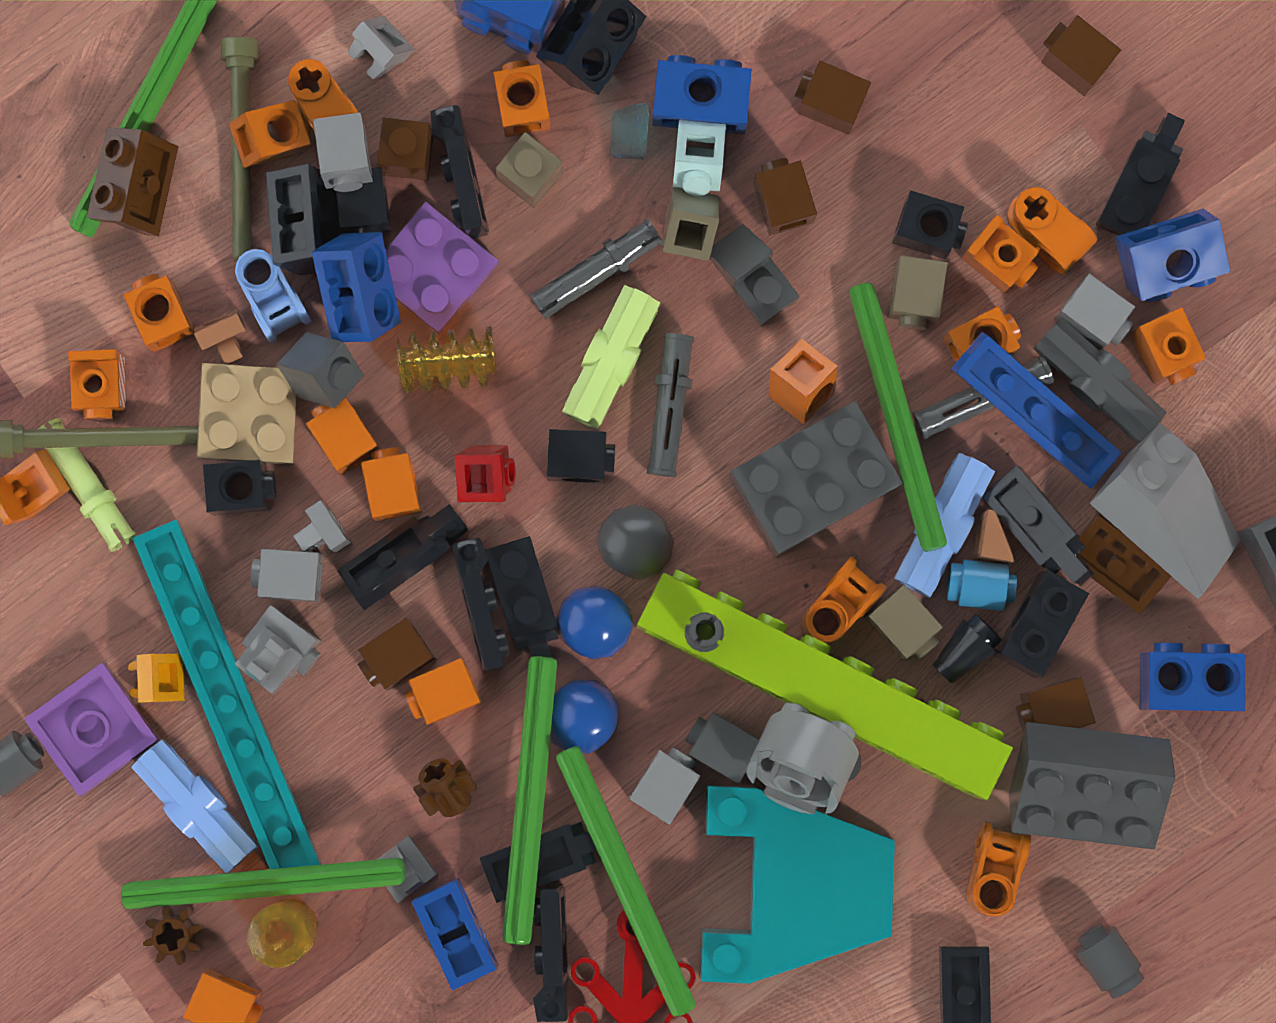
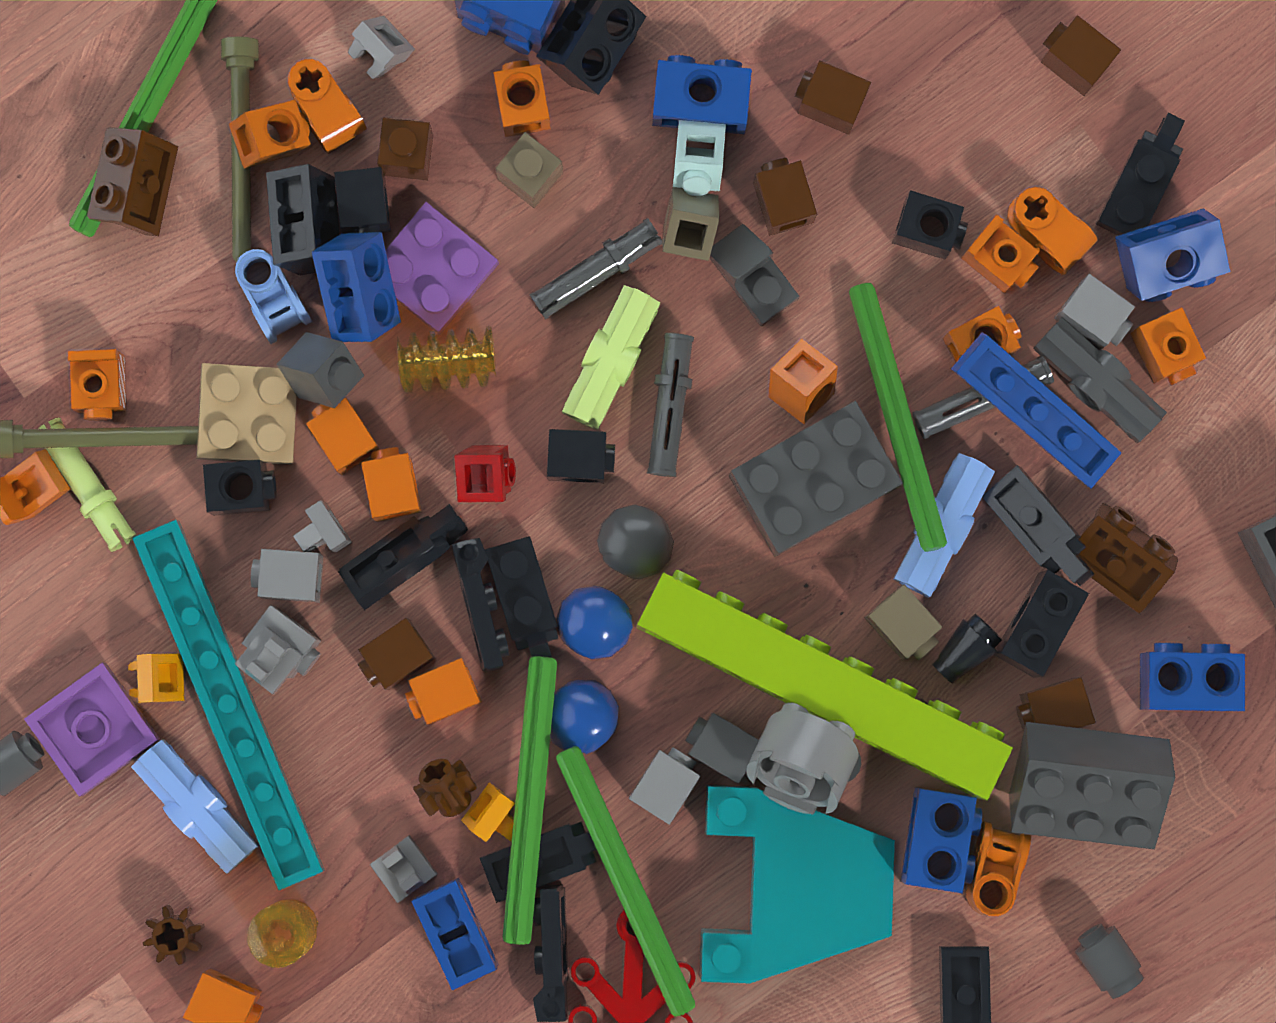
(173, 326): orange brick -> none
(222, 333): nougat tile -> none
(263, 883): bright green axle -> none
(343, 152): light grey brick -> none
(460, 168): black hinge -> none
(490, 814): none -> light orange tile
(630, 132): clear light blue slope -> none
(704, 645): dark grey pin -> none
(846, 597): orange piece -> none
(917, 292): dark tan brick -> none
(927, 838): none -> blue brick
(981, 585): dark azure brick -> none
(990, 540): nougat slope -> none
(1170, 510): light grey slope -> none

